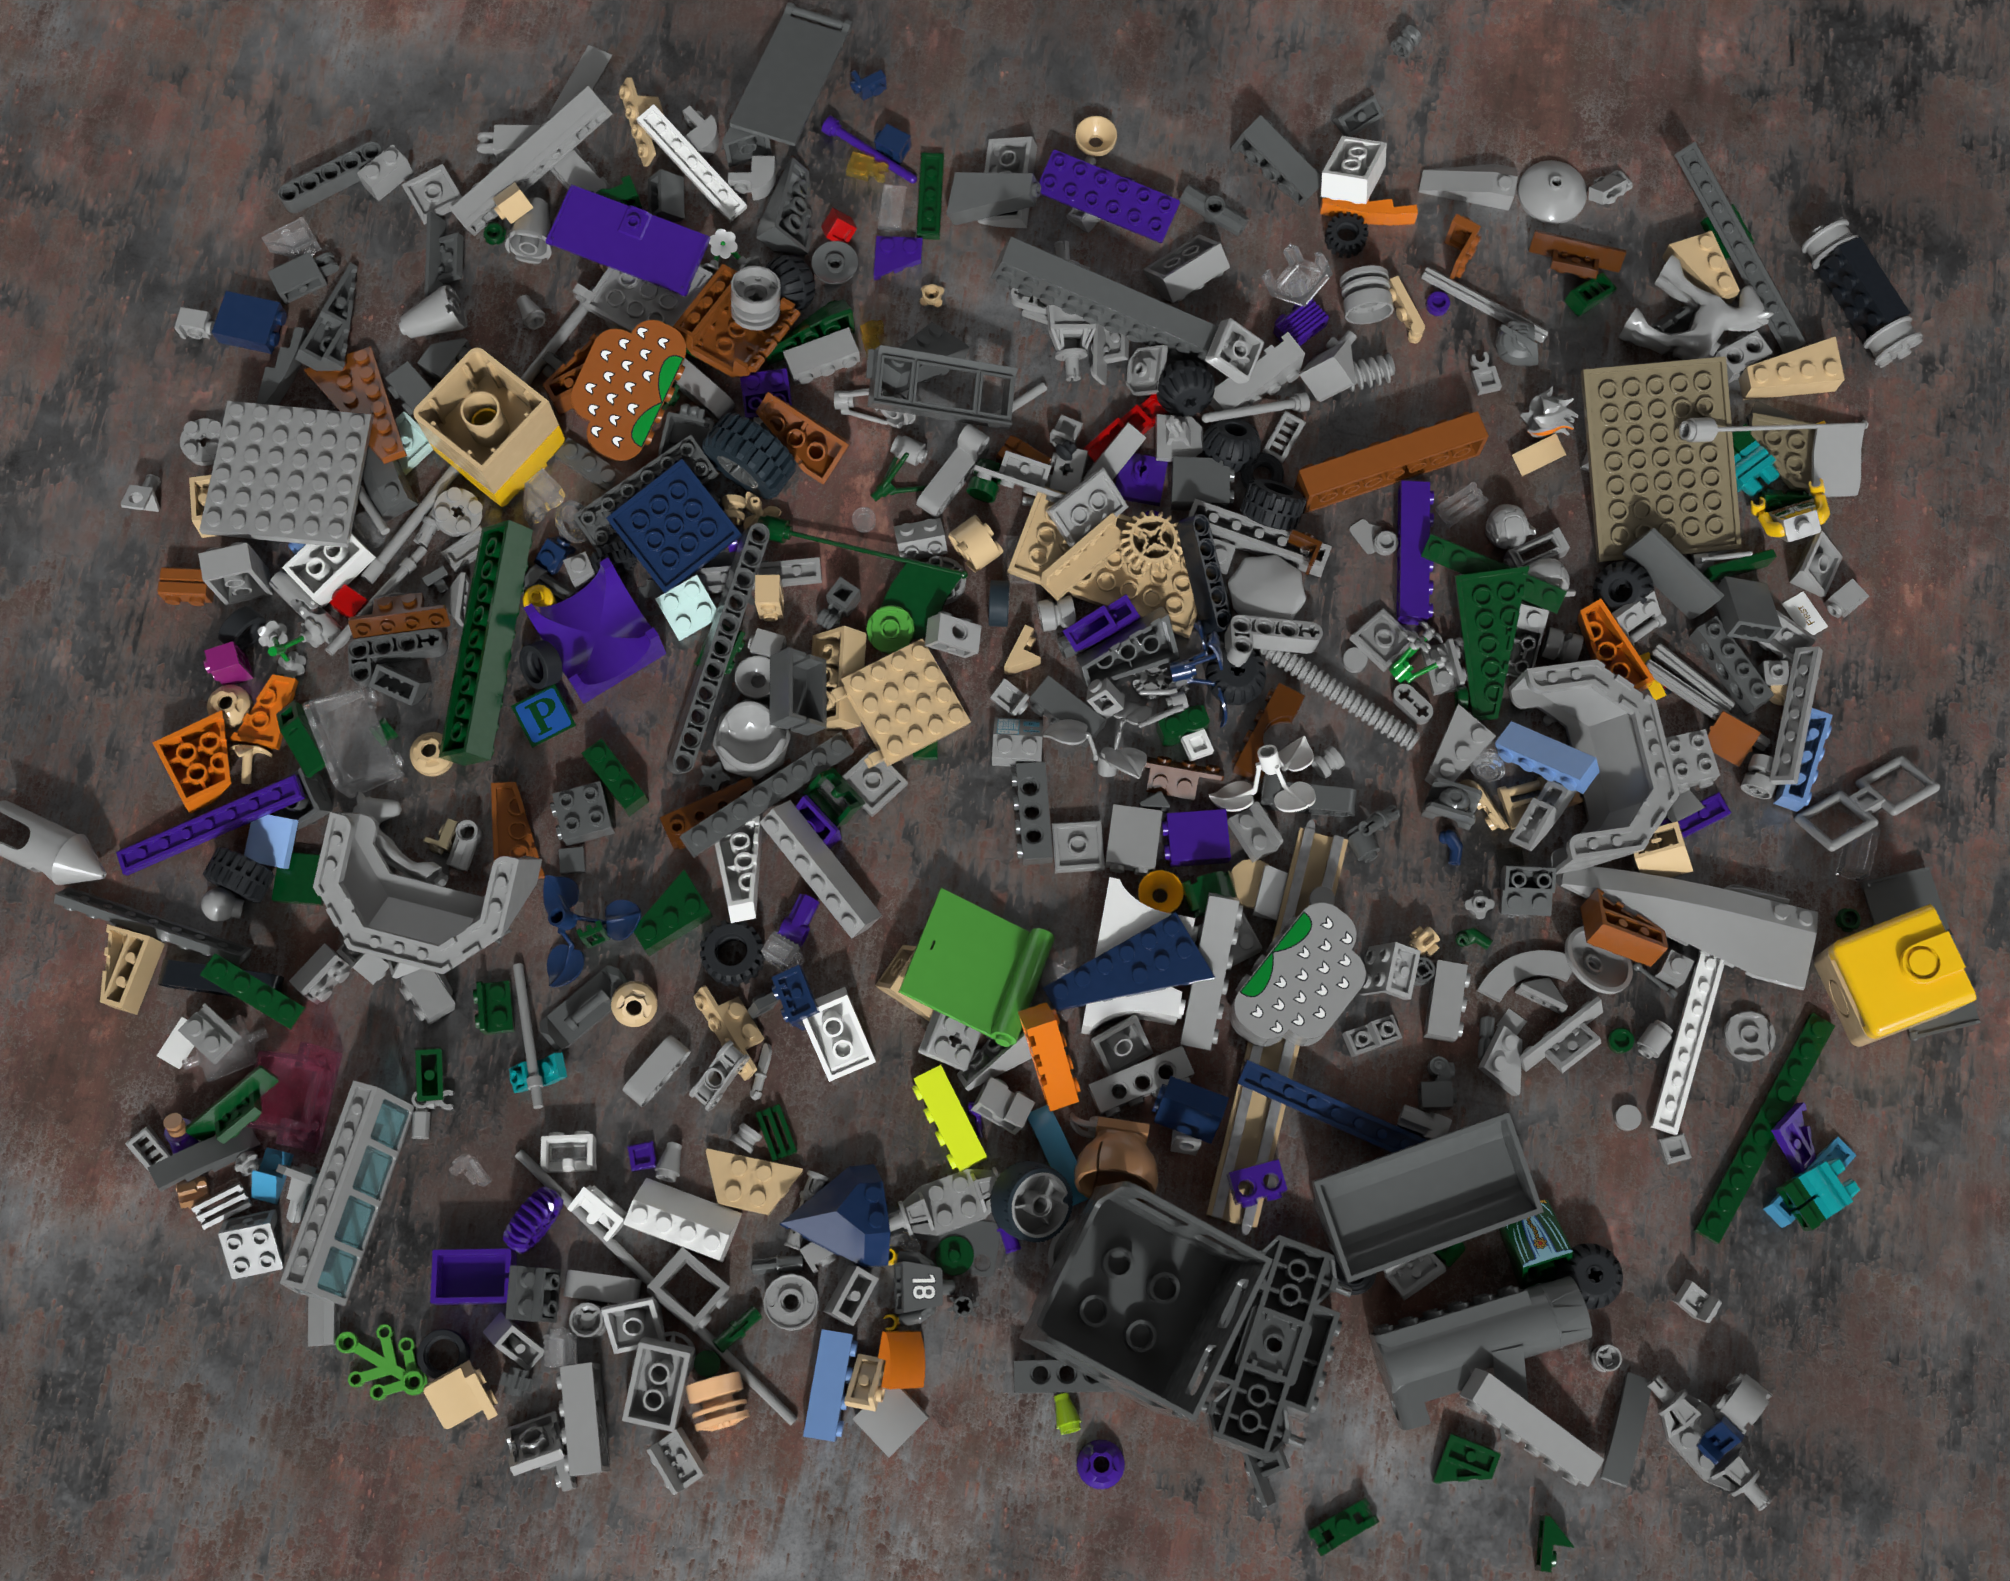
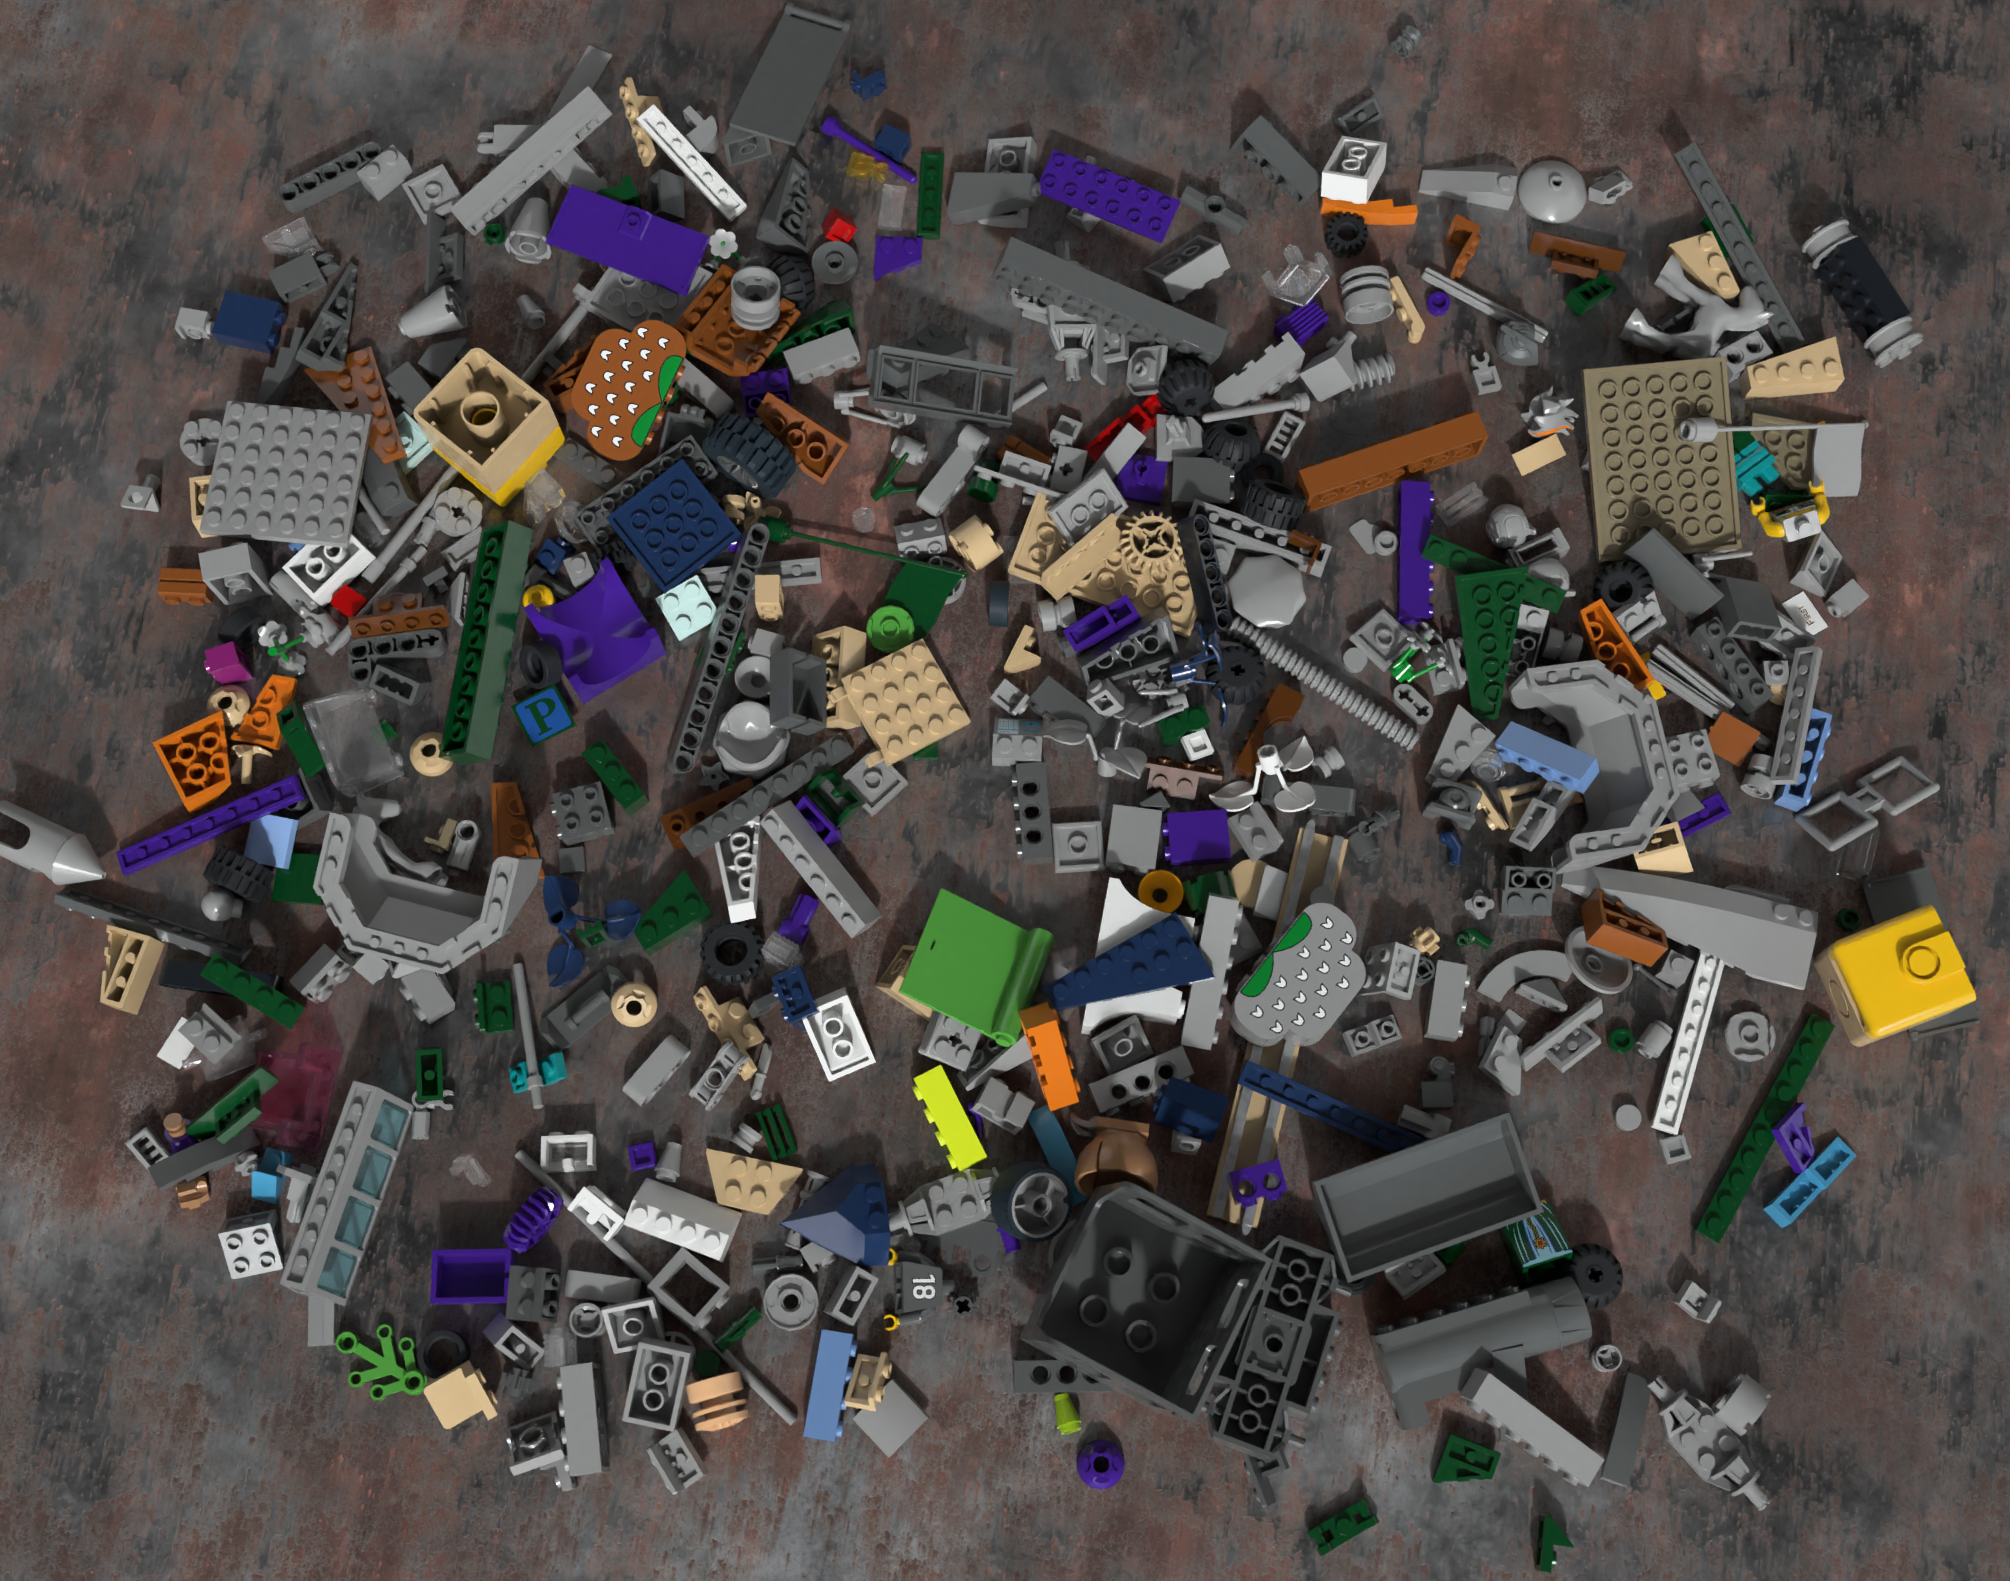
(201, 1216): light grey tile -> none
(512, 203): tan brick -> none
(759, 181): light grey brick -> none
(841, 602): dark grey brick -> none
(870, 332): clear yellow bracket -> none
(904, 1359): orange slope -> none
(931, 289): tan plate -> none
(954, 1255): dark green piece -> none
(962, 643): light grey brick -> none
(1066, 450): black piece -> none
(1099, 128): tan piece -> none
(1234, 351): light grey brick -> none
(1269, 634): light grey beam -> none
(1461, 696): dark green tile -> none
(1719, 1440): dark blue bracket -> none
(1739, 565): dark green tile -> none
(1827, 1193): teal hips -> none

